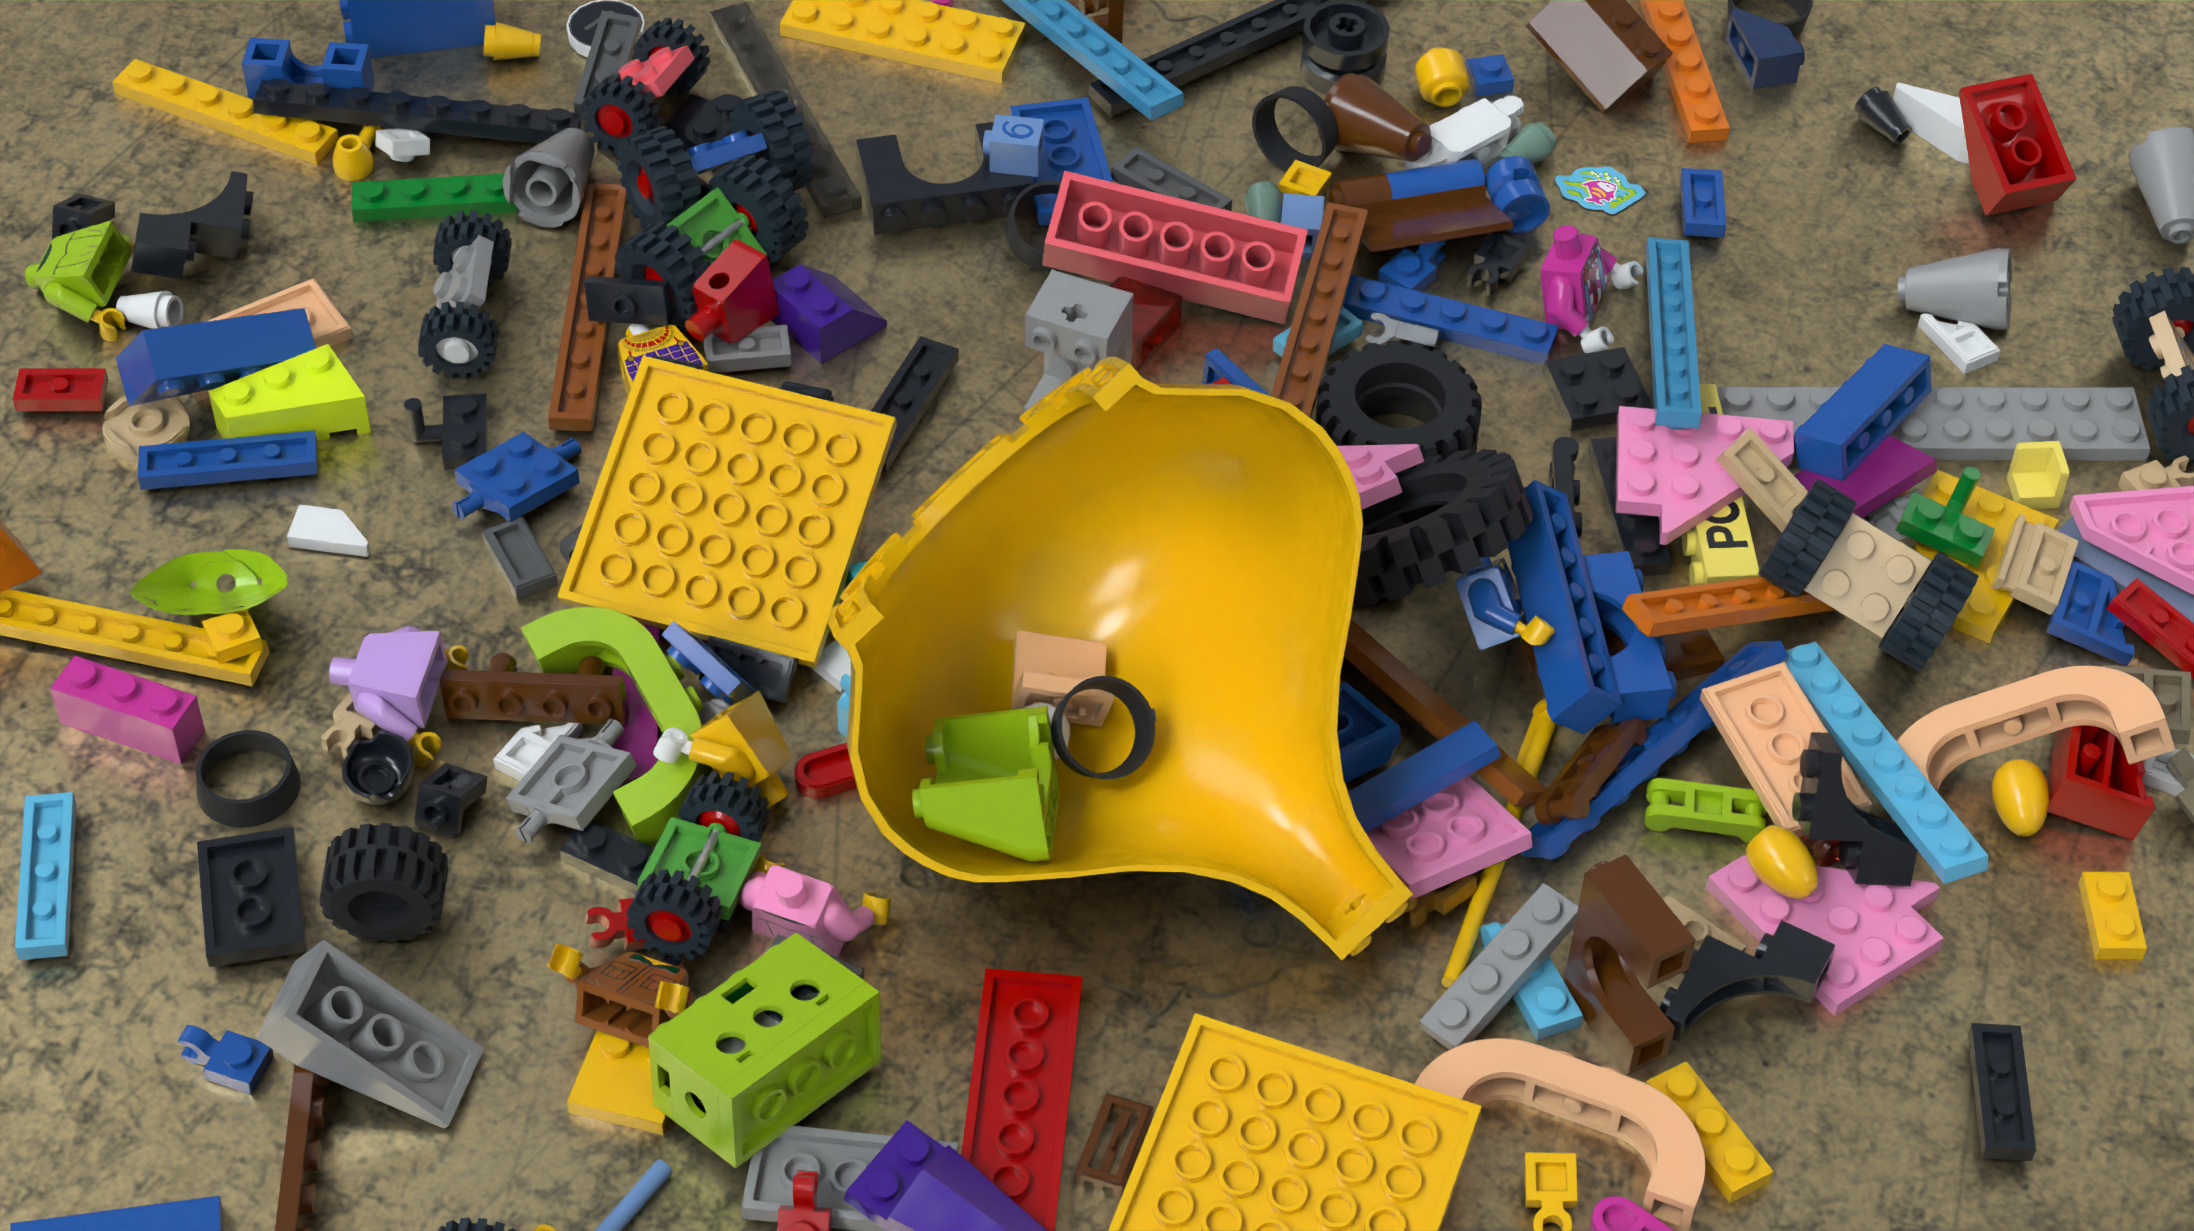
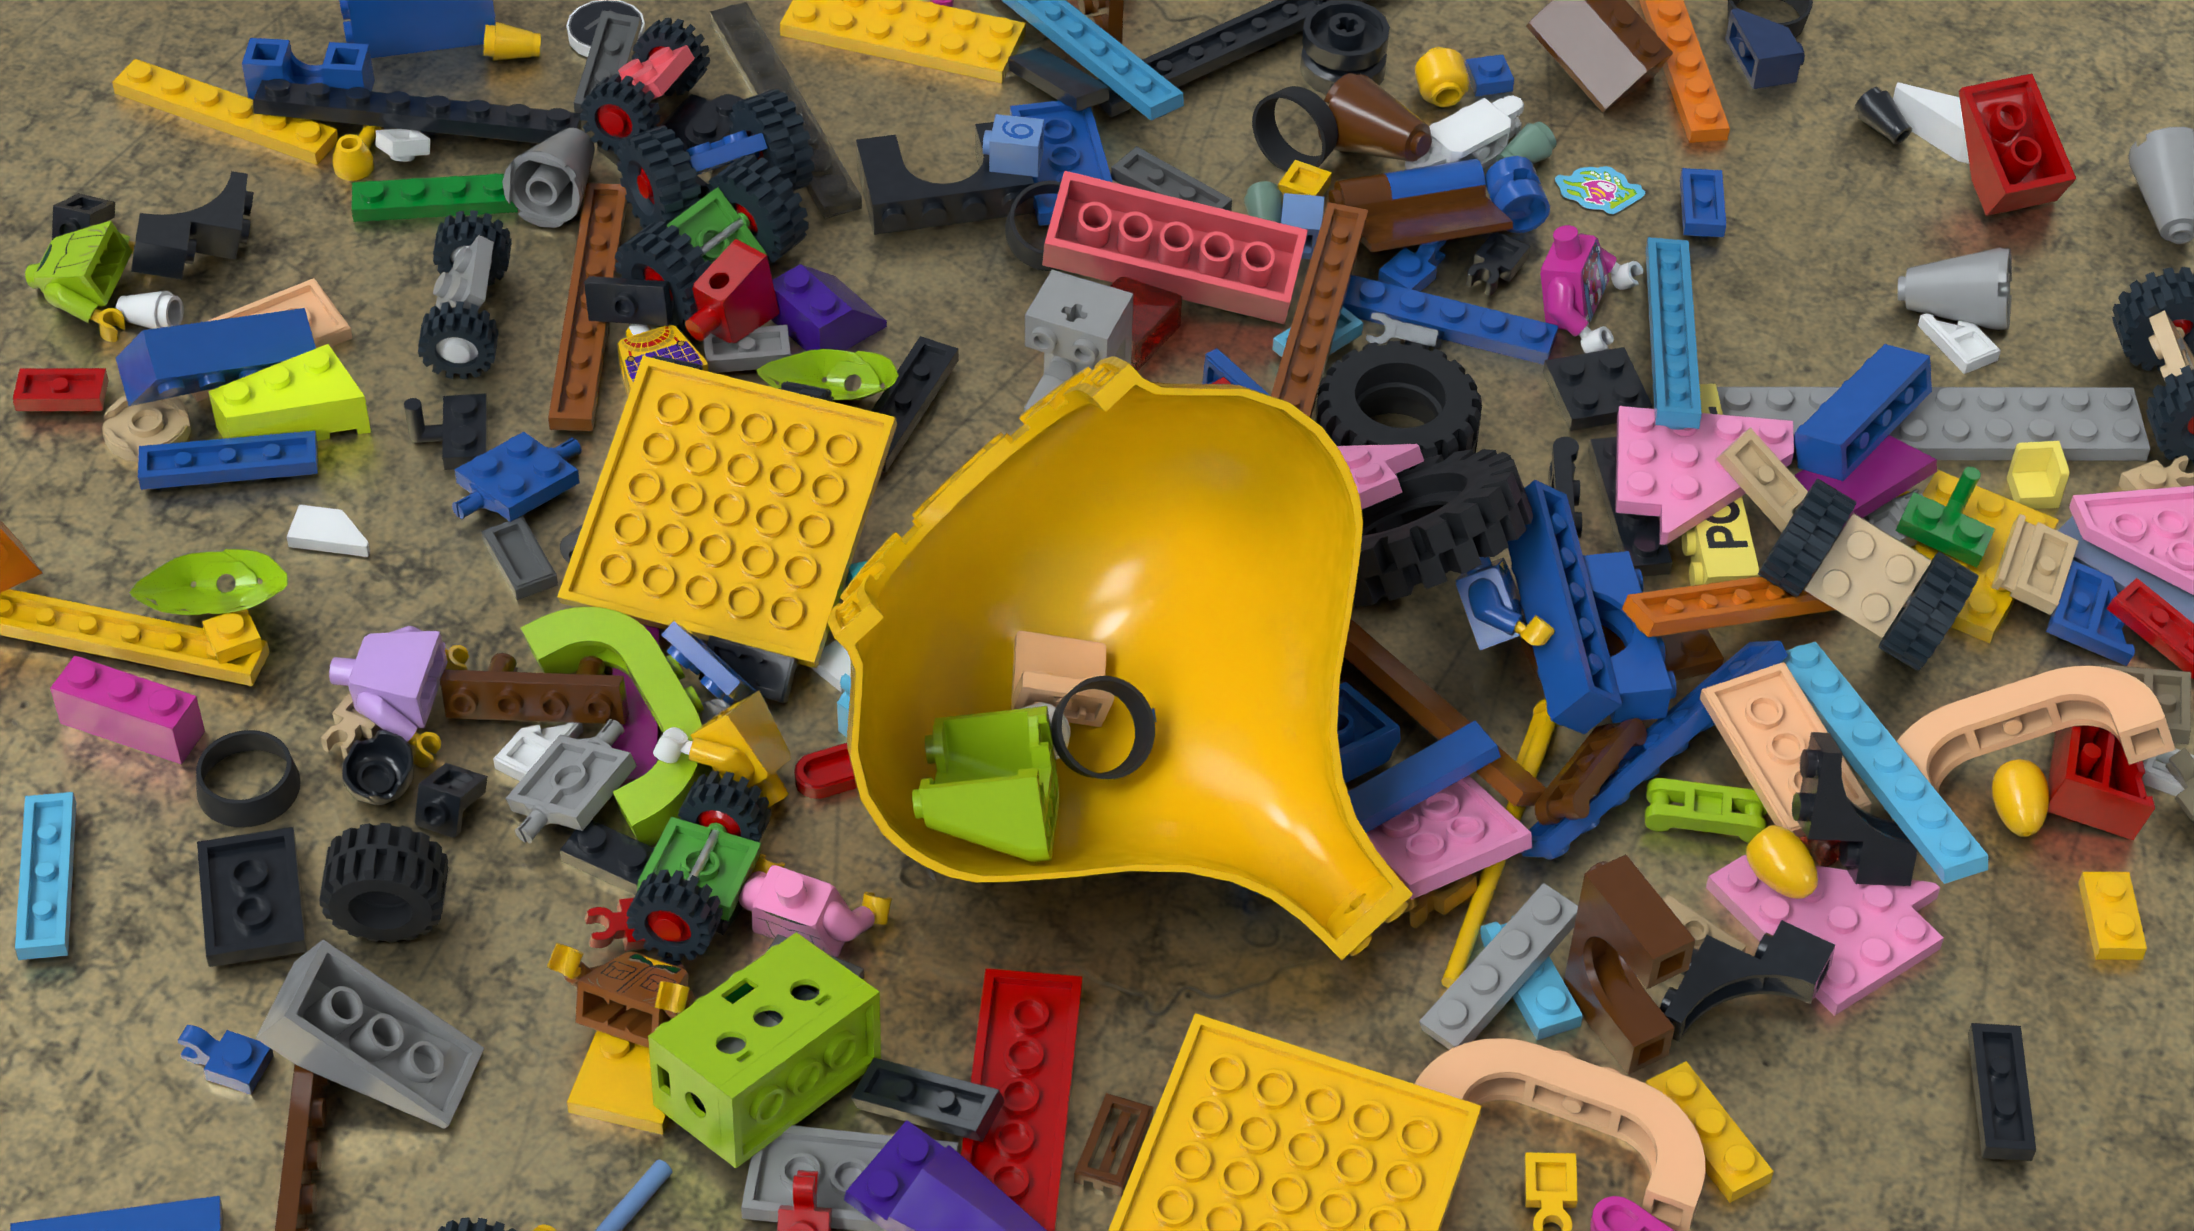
(836, 366): none -> lime piece
(928, 1099): none -> black plate
(1059, 79): none -> black tile

